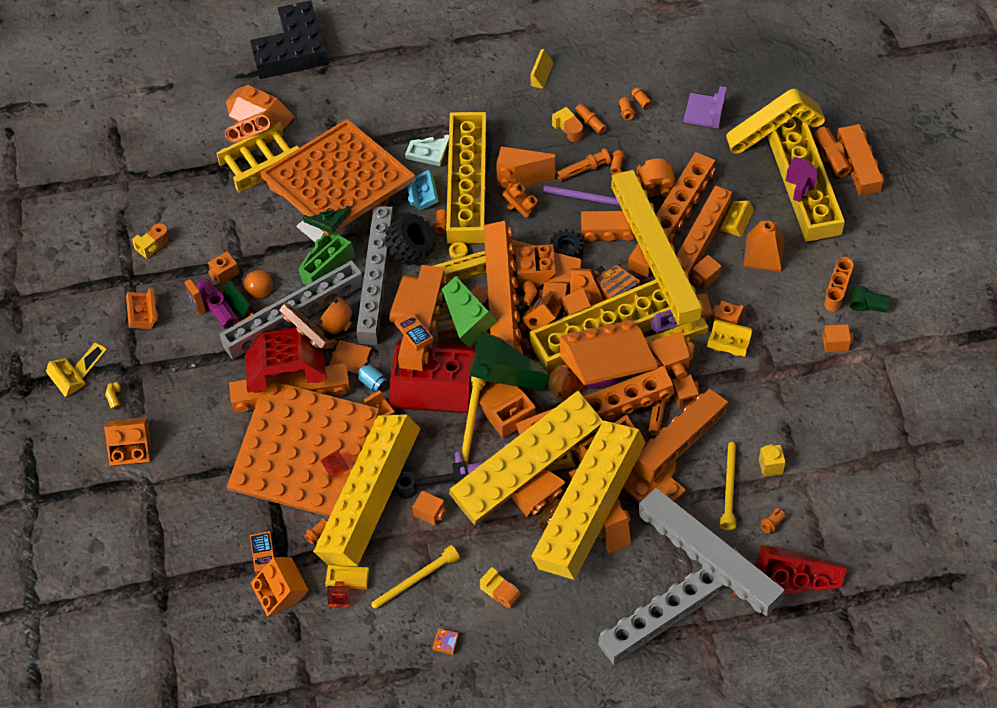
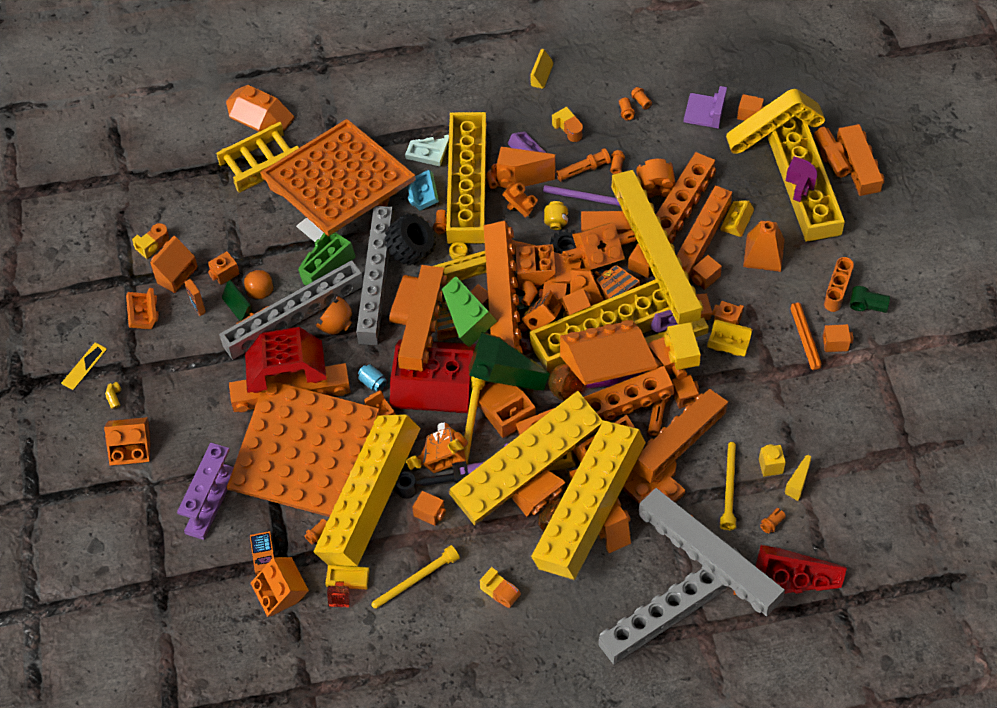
(64, 376): yellow slope -> none
(173, 265): none -> orange slope
(206, 491): none -> medium lavender fence
(221, 310): magenta piece -> none
(244, 129): orange beam -> none
(294, 49): black piece -> none
(315, 333): nougat wing -> none
(328, 220): dark green tile -> none
(334, 464): clear red tile -> none
(352, 354): orange piece -> none
(413, 330): tile -> none
(440, 450): none -> orange torso
(445, 641): tile -> none
(491, 177): none -> orange arm
(523, 141): none -> medium lavender slope
(556, 215): none -> yellow head
(590, 118): orange pin -> none
(608, 240): none -> orange brick
(683, 346): none -> yellow brick
(749, 106): none -> orange brick
(796, 483): none -> yellow slope
(805, 335): none -> orange axle

